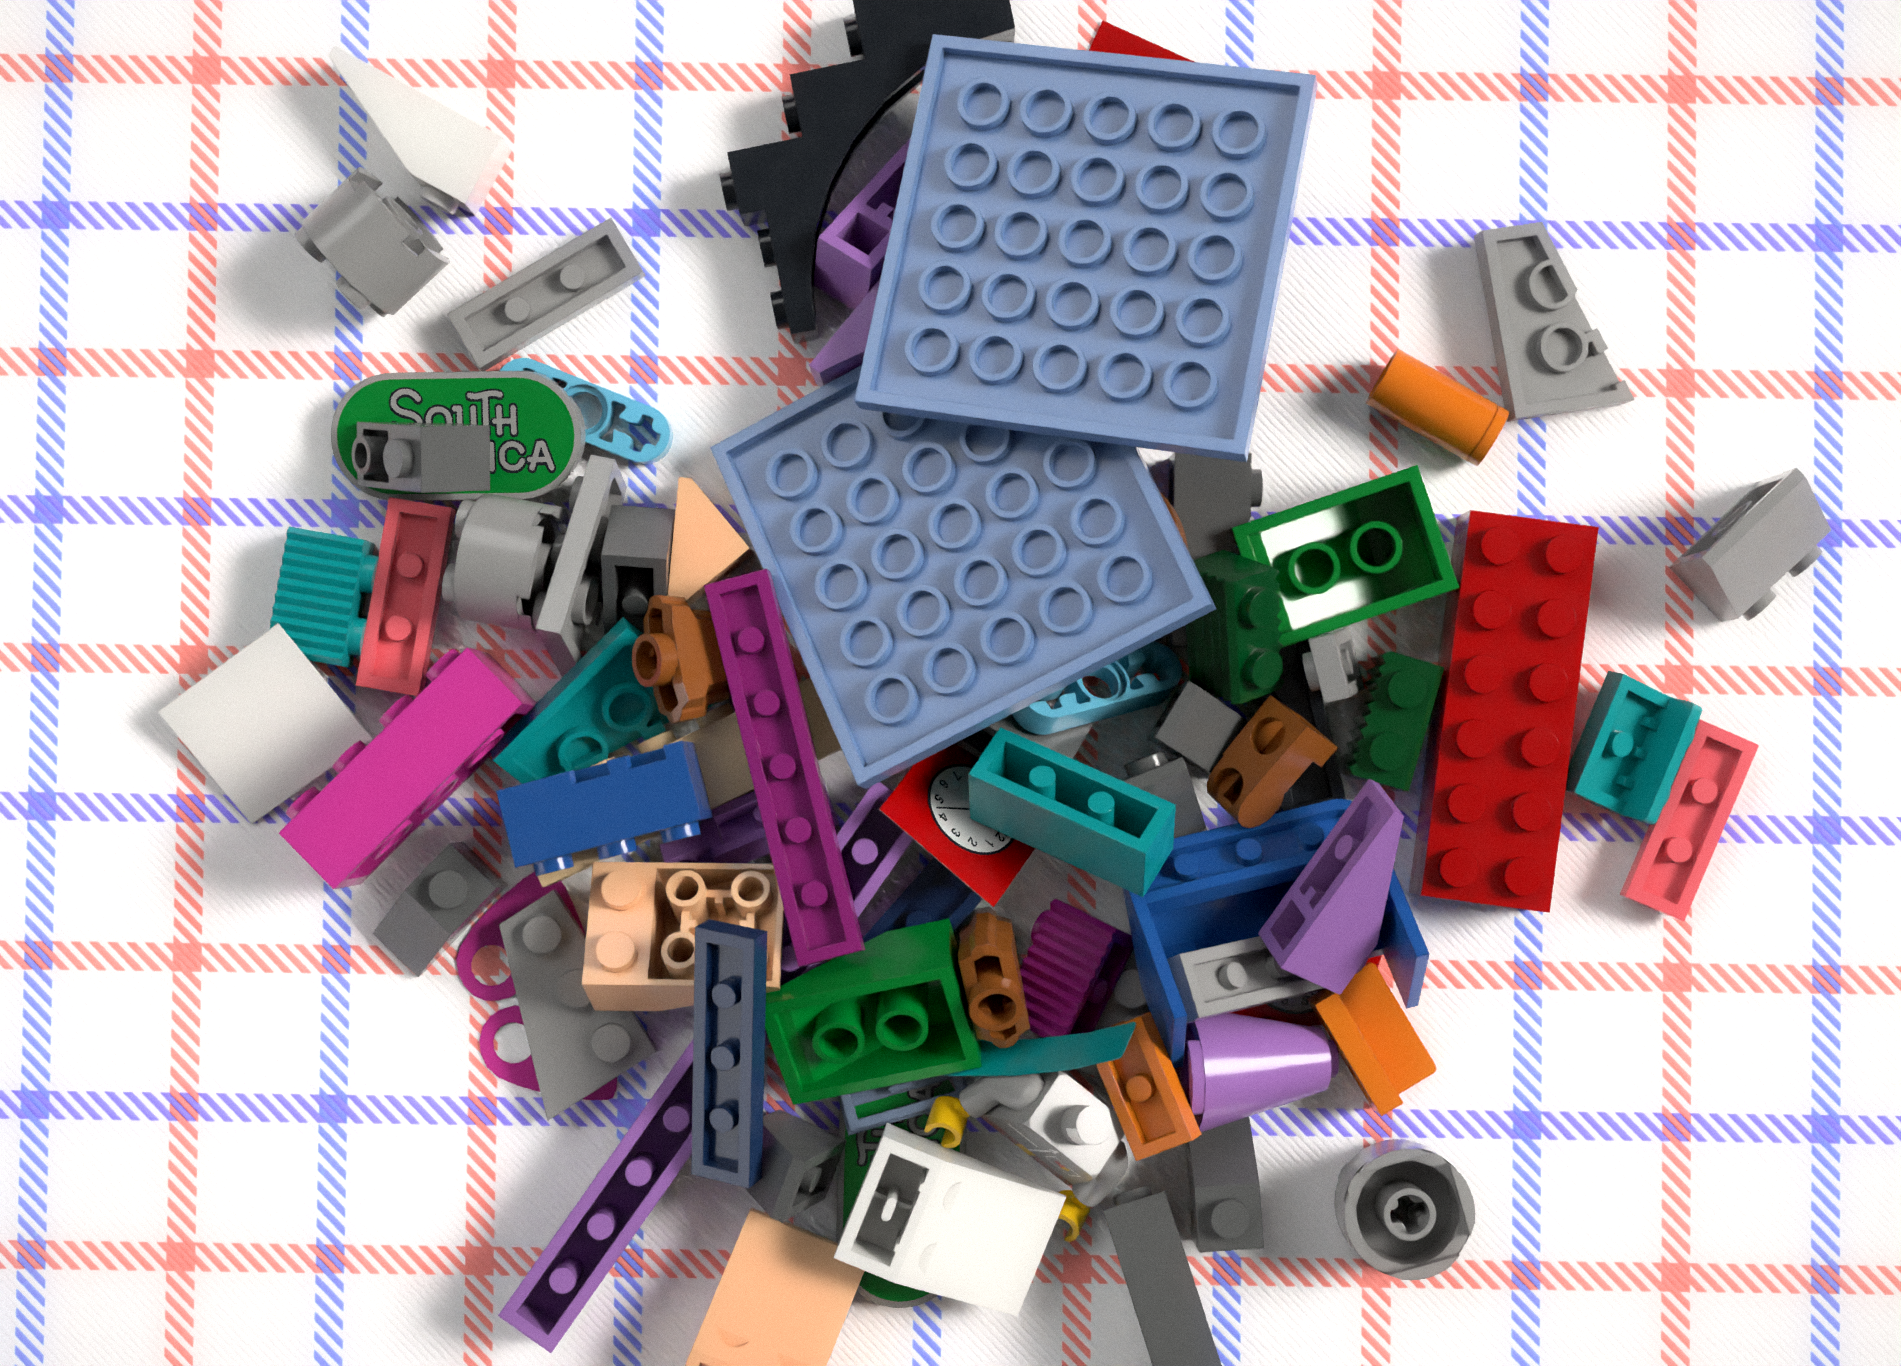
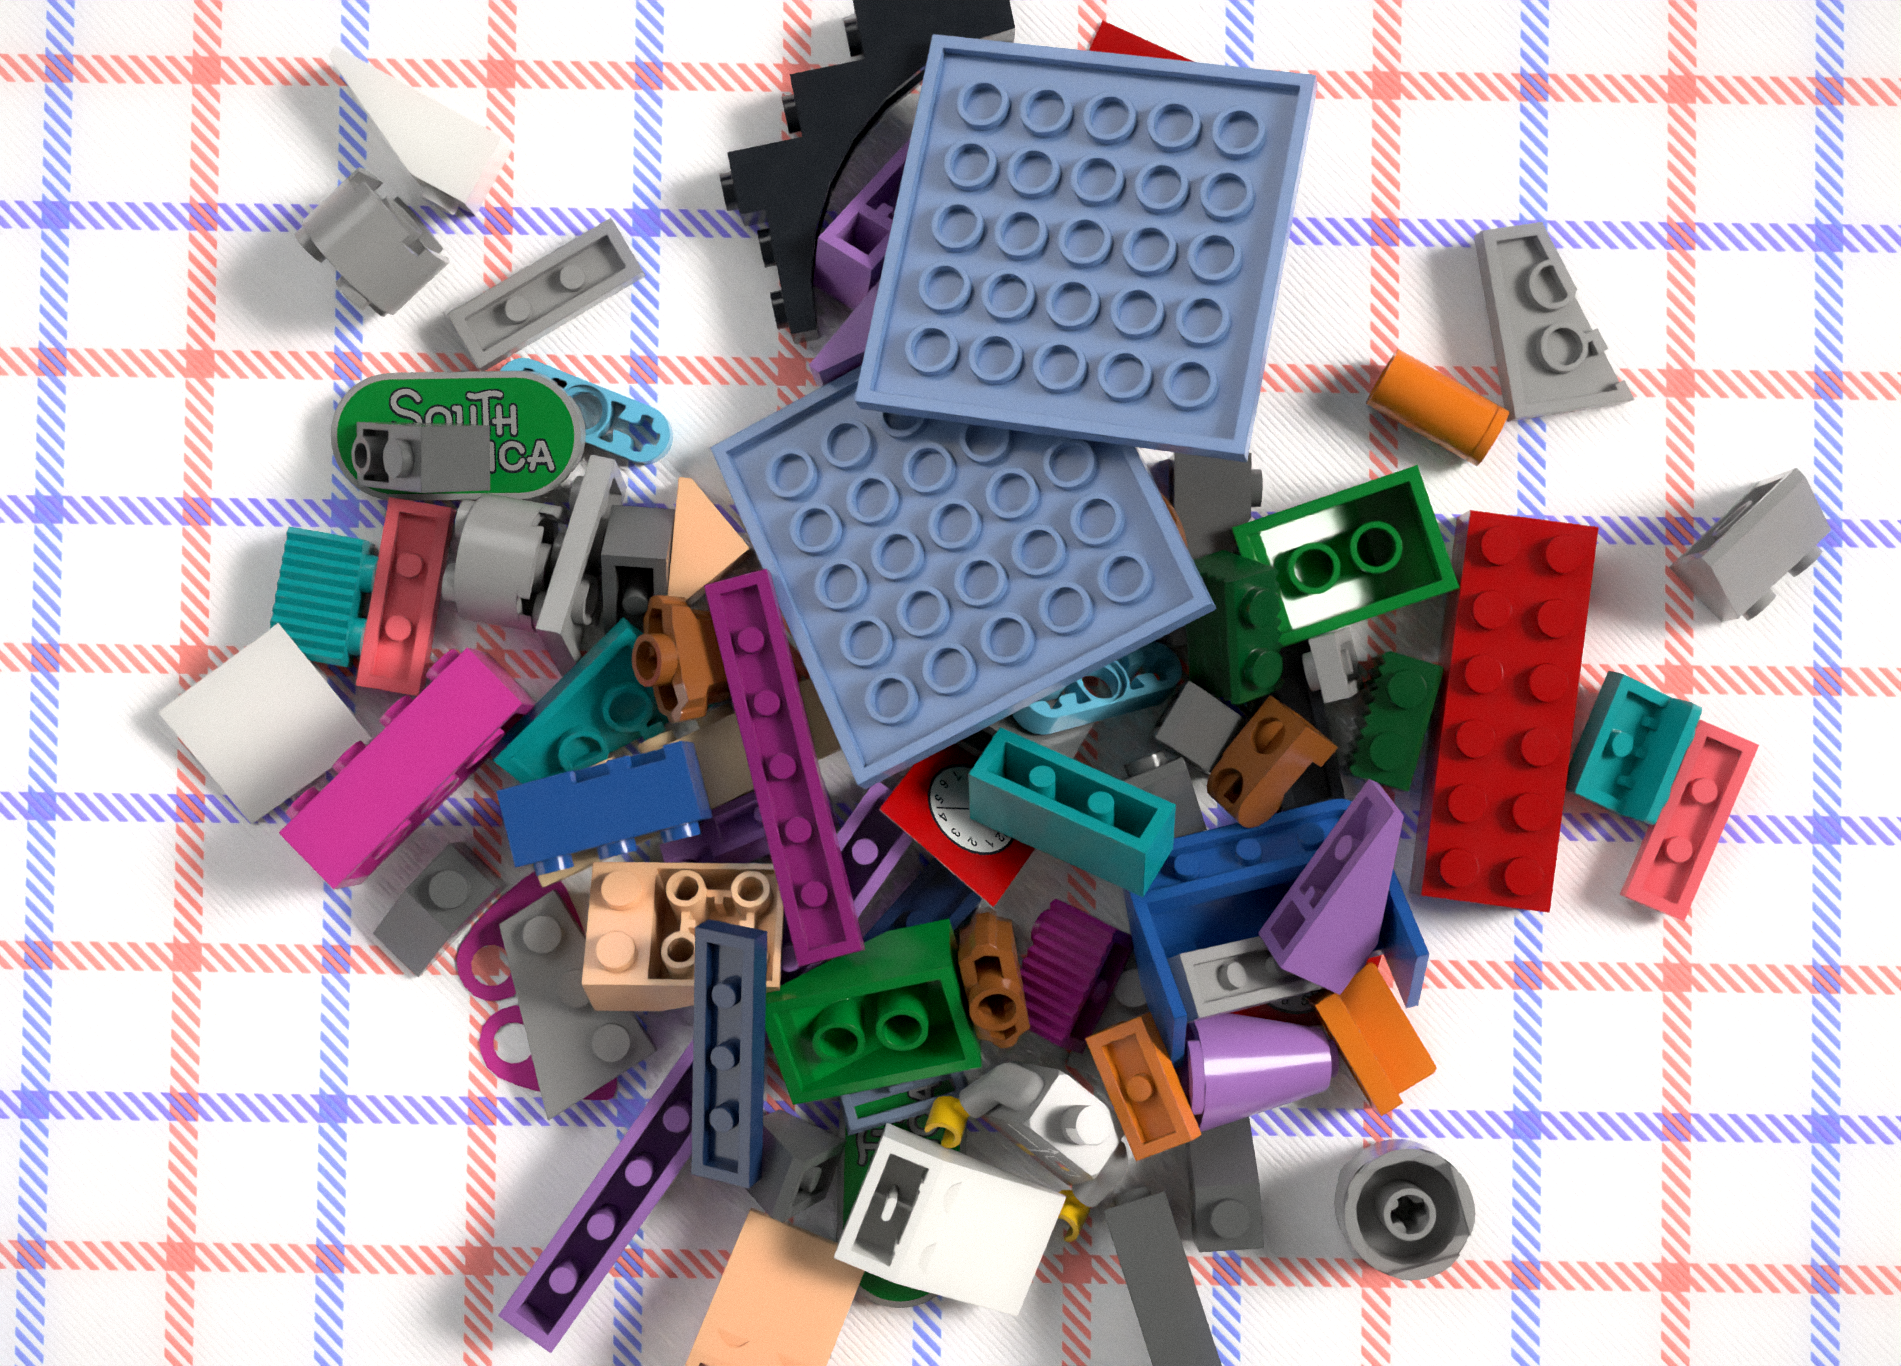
(1052, 1053): teal sticker -> none

